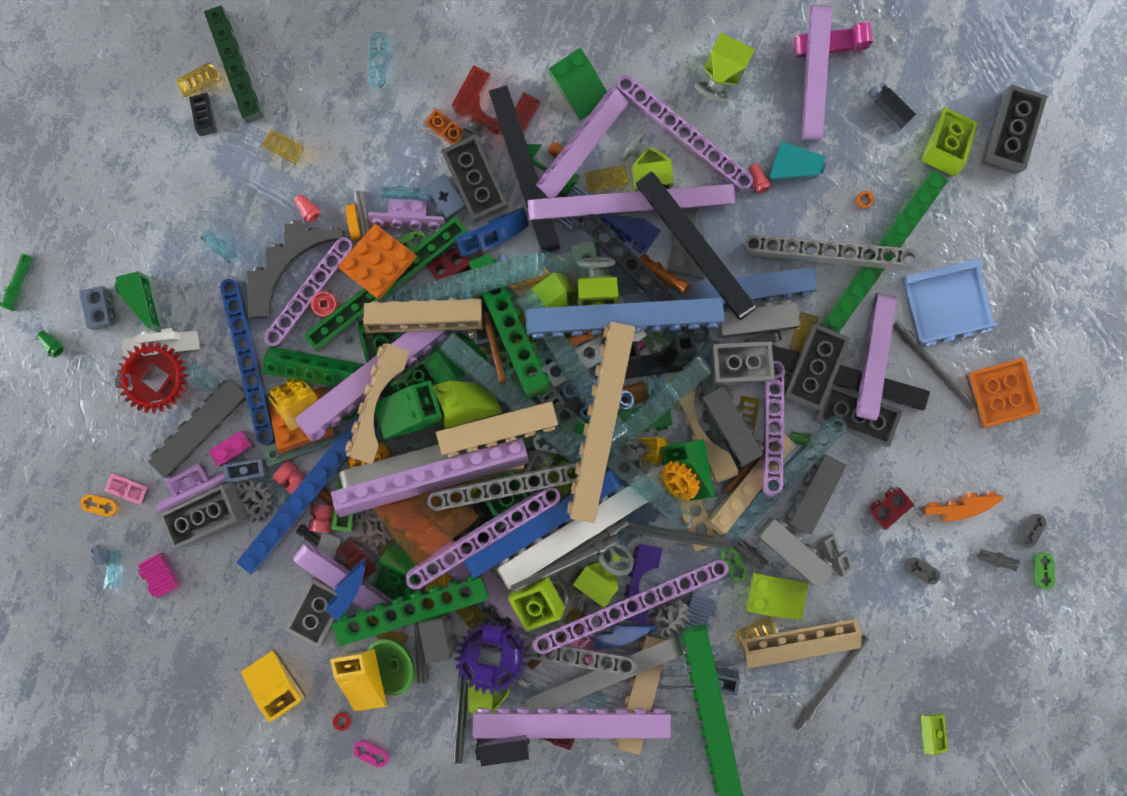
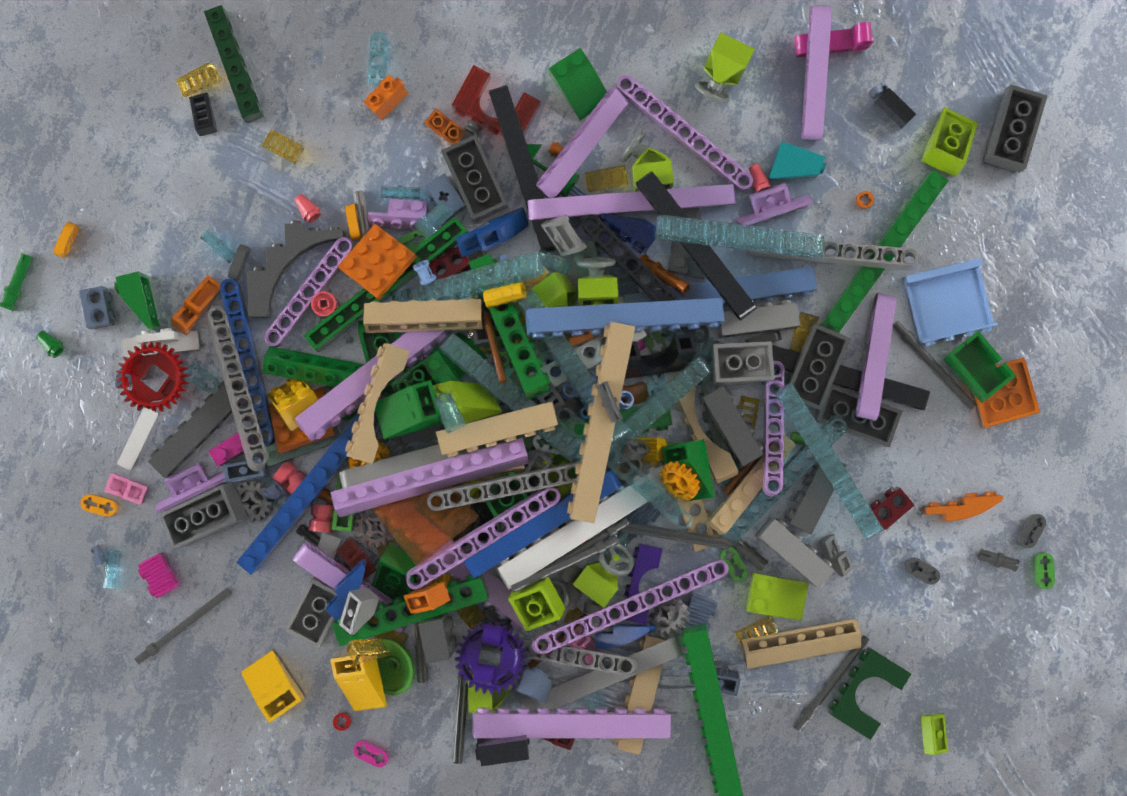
(66, 239): none -> light orange beam
(137, 438): none -> white sticker
(153, 648): none -> dark grey bar
(196, 305): none -> orange slope
(236, 397): none -> light grey beam
(239, 262): none -> dark grey beam
(274, 491): none -> sand blue tile
(358, 609): none -> light grey slope
(361, 644): none -> clear yellow slope
(386, 96): none -> orange brick
(424, 272): none -> light blue bush
(427, 598): none -> orange slope
(430, 222): none -> clear light blue piece
(451, 416): none -> clear light blue piece
(504, 294): none -> yellow axle
(535, 685): none -> sand blue brick
(556, 231): none -> light grey plate
(609, 401): none -> dark grey pin
(739, 236): none -> clear light blue beam
(771, 203): none -> lavender bracket
(829, 461): none -> clear light blue beam
(845, 706): none -> dark green arch
(975, 365): none -> green piece

